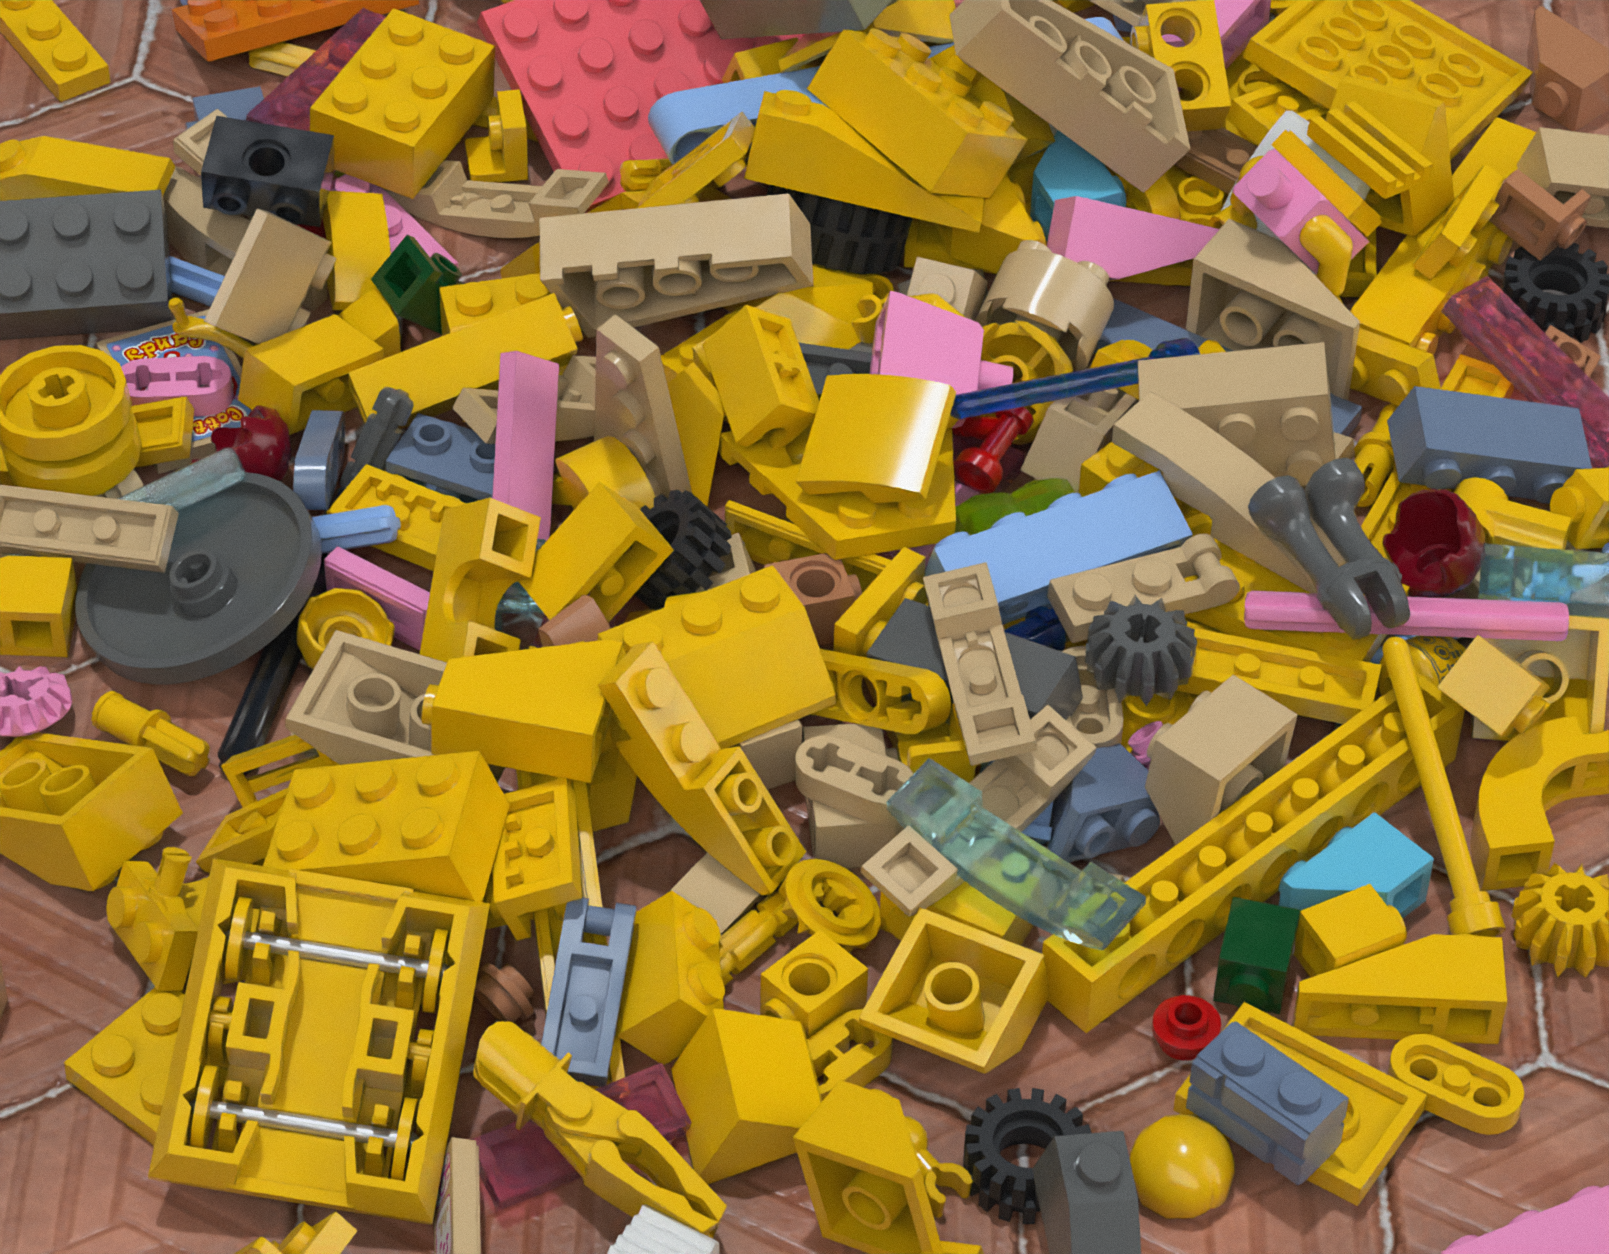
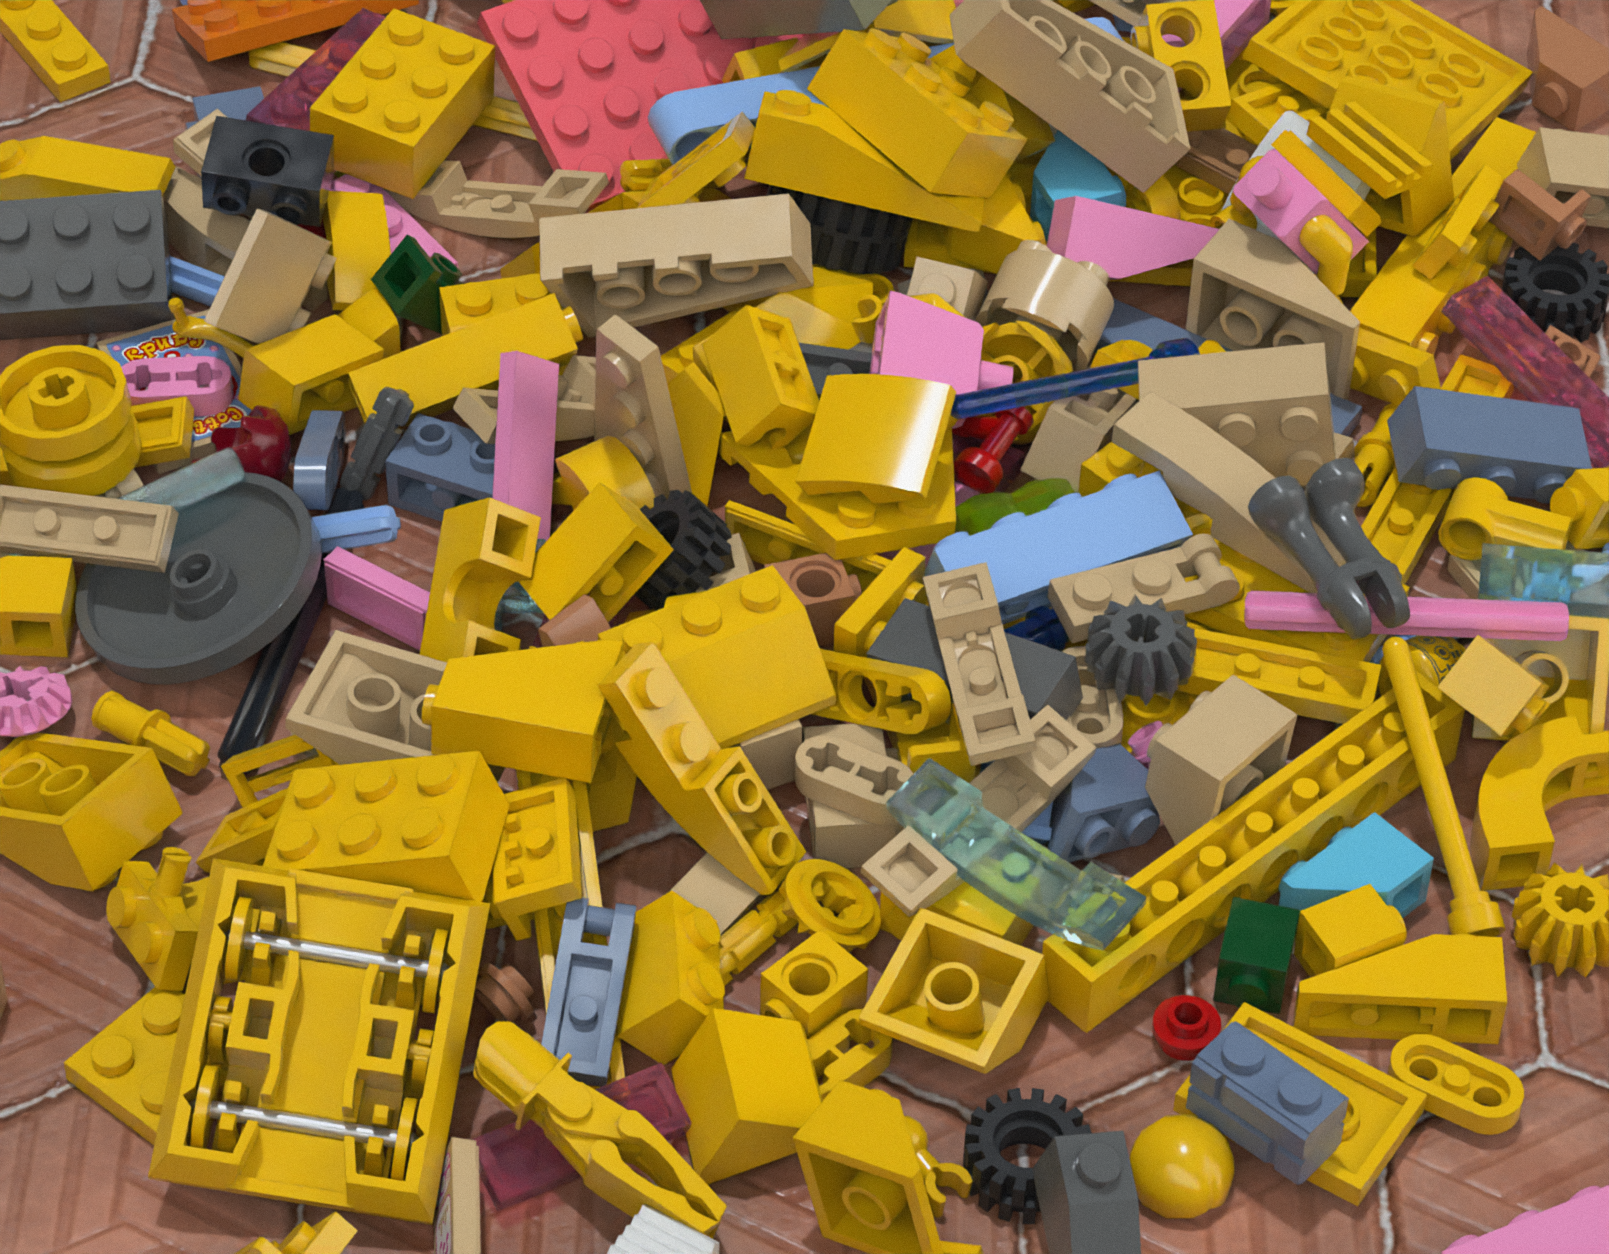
(341, 611): yellow hair -> none
(415, 505): yellow bracket -> none
(504, 152): yellow bracket -> none
(1435, 543): dark red hair -> none

